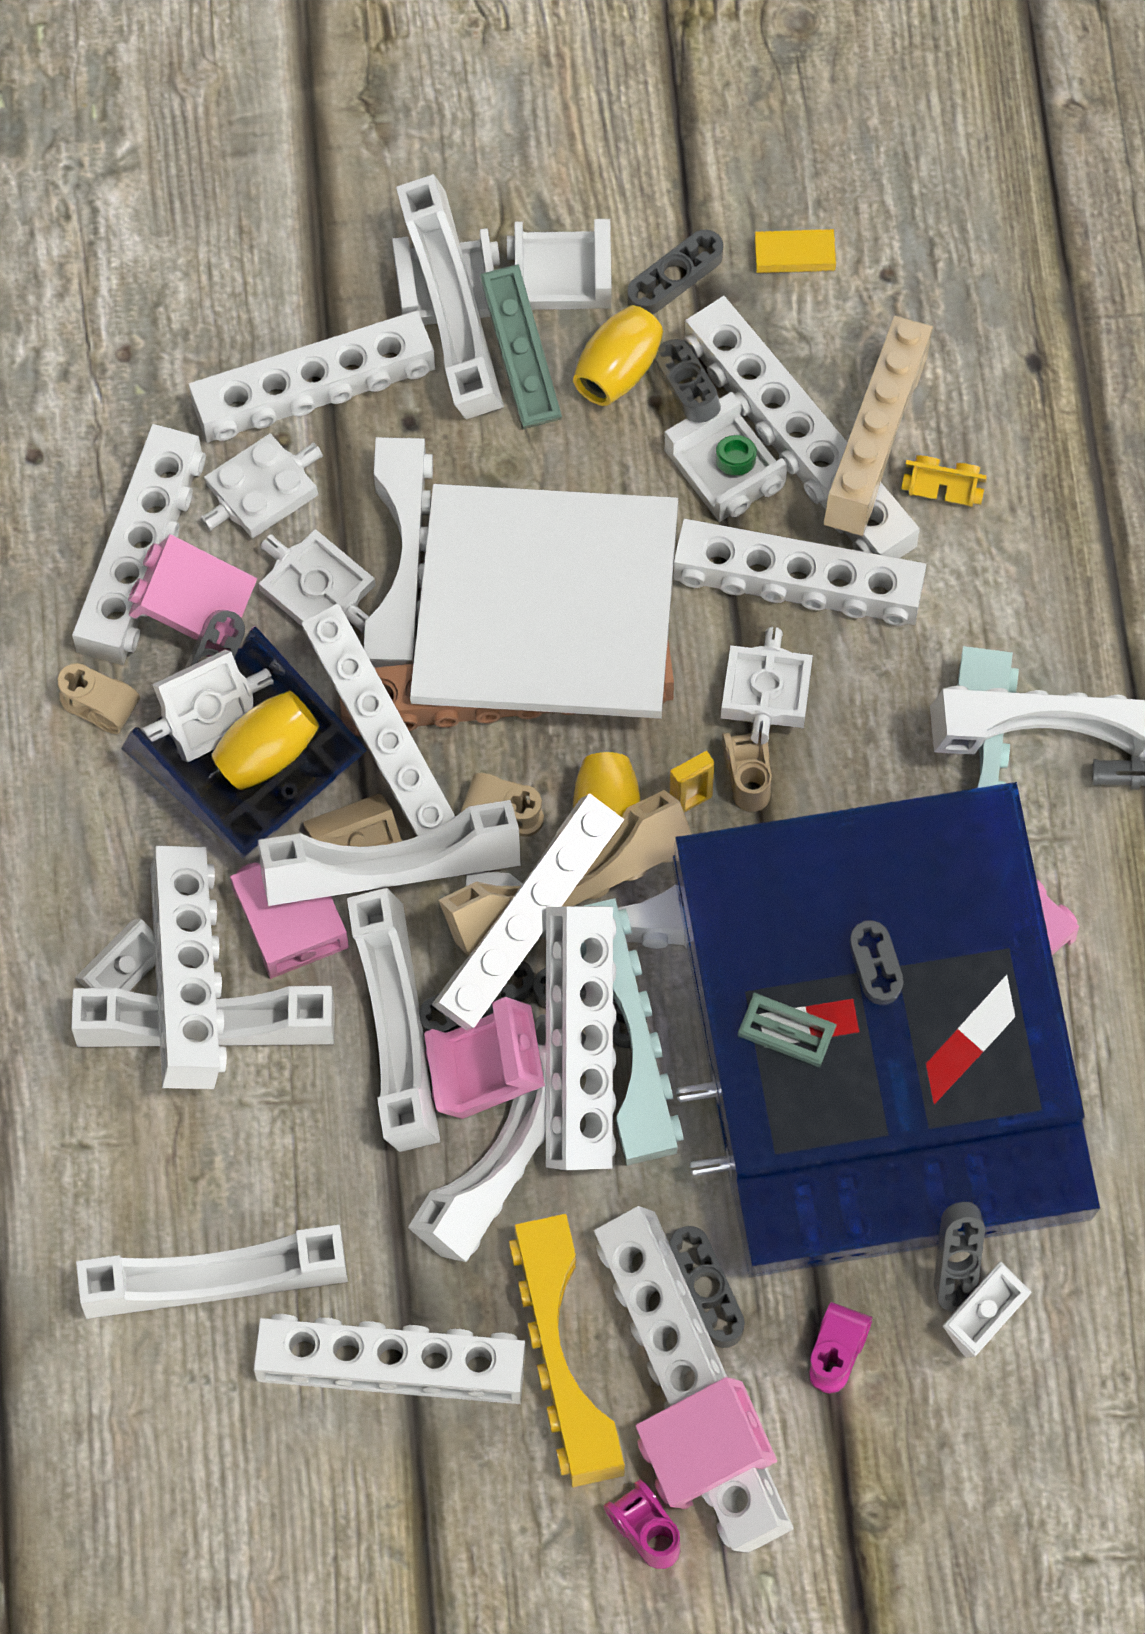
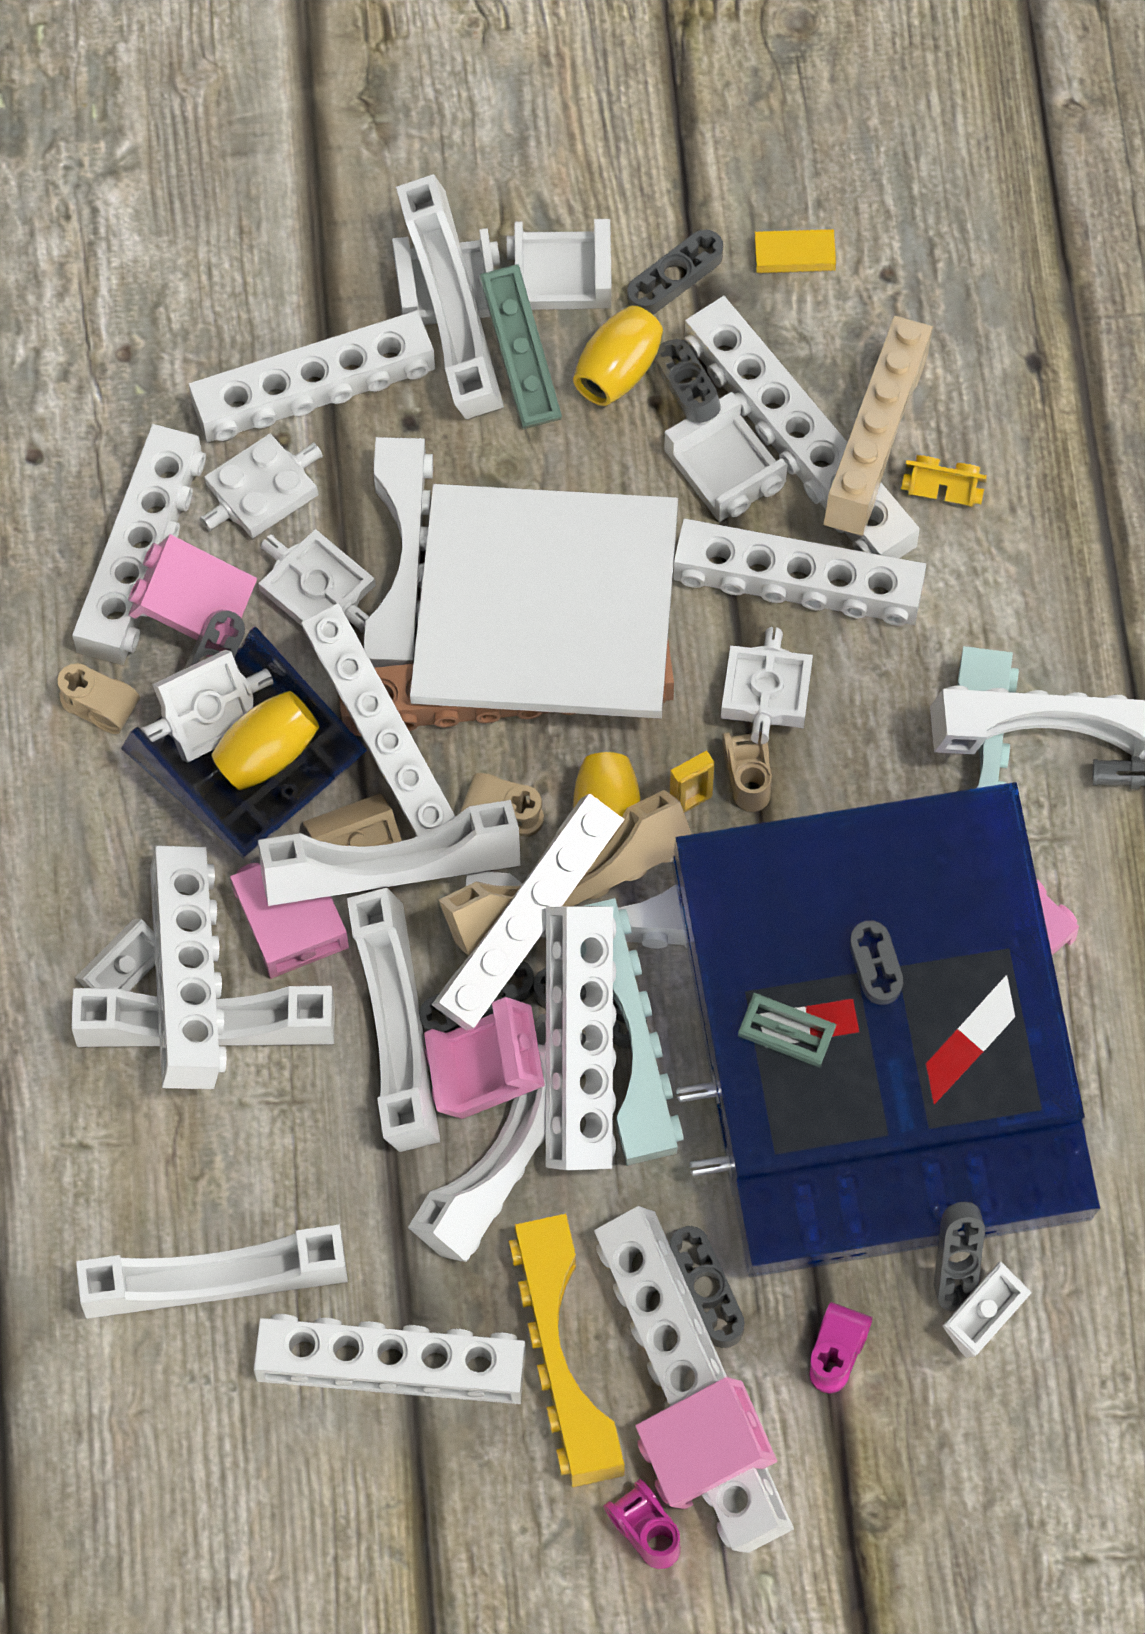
(736, 455): green tile -> none

